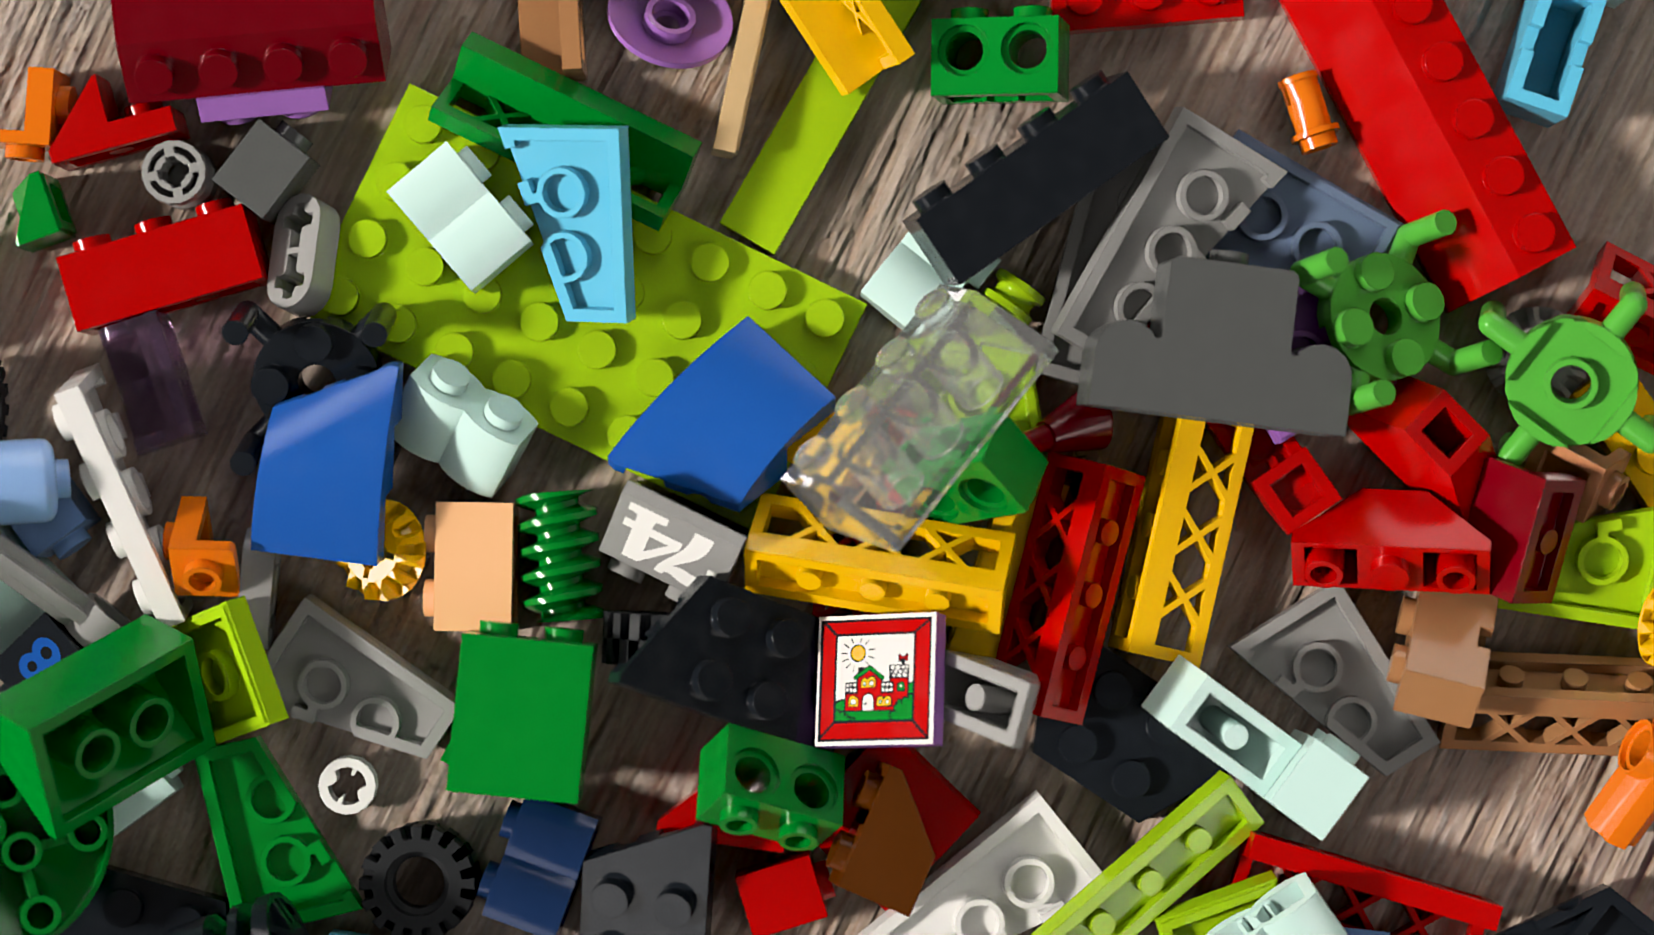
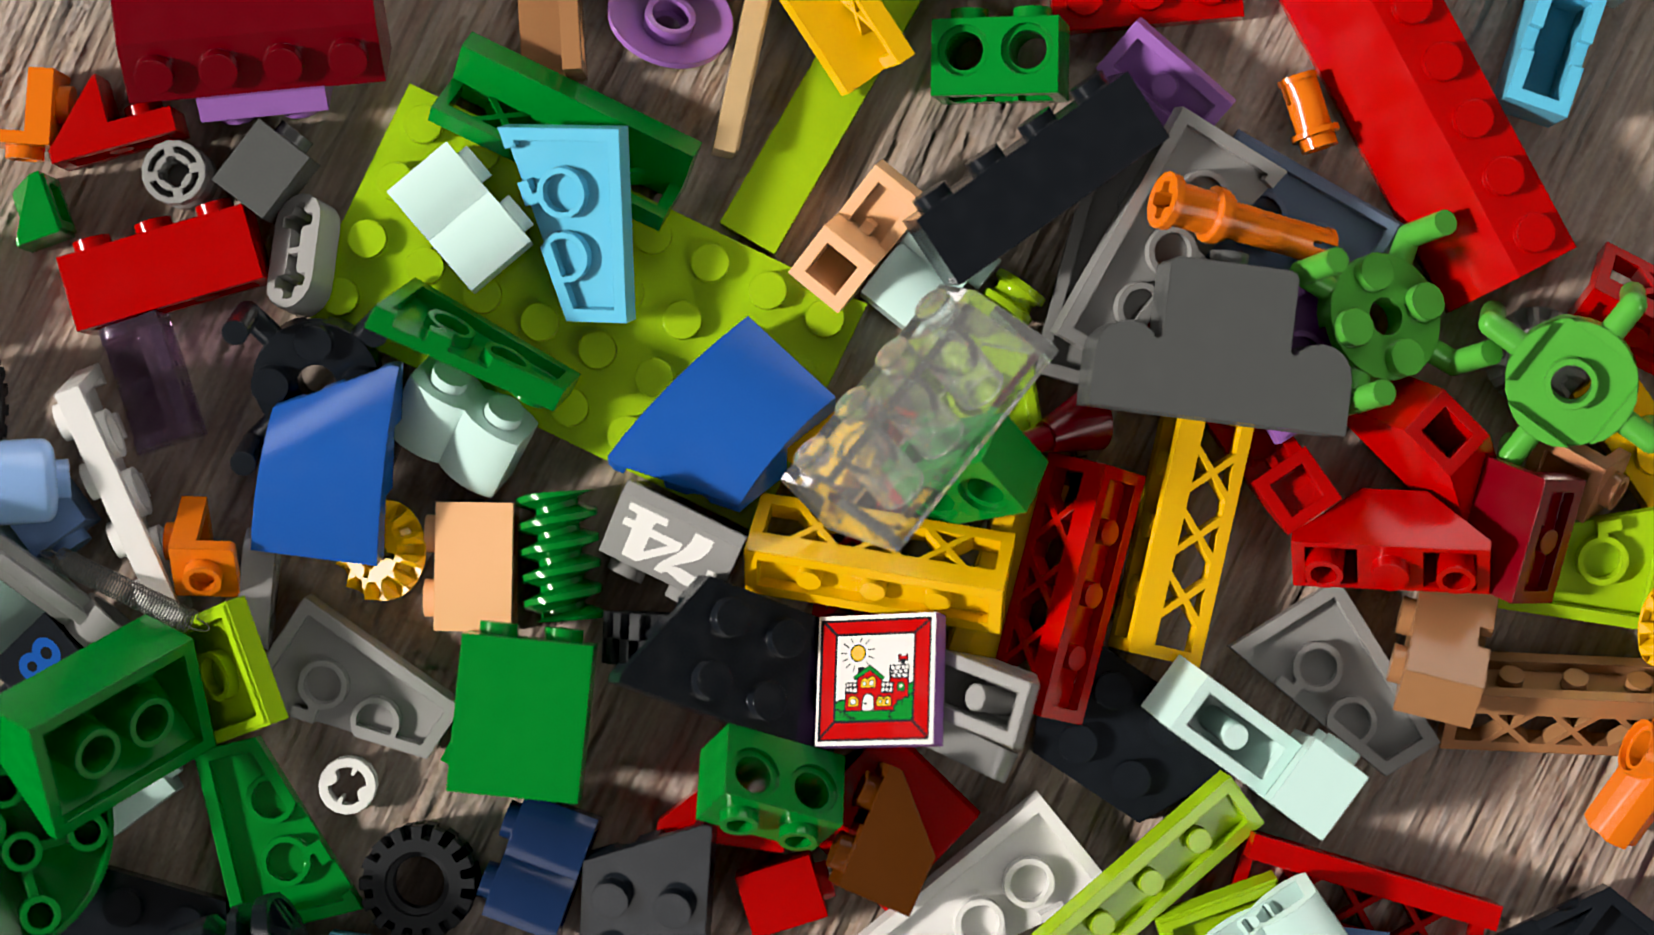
(126, 579): none -> dark grey piece
(469, 342): none -> green wing
(857, 237): none -> light nougat brick
(976, 752): none -> light grey beam
(1165, 75): none -> medium lavender plate
(1218, 216): none -> orange pin

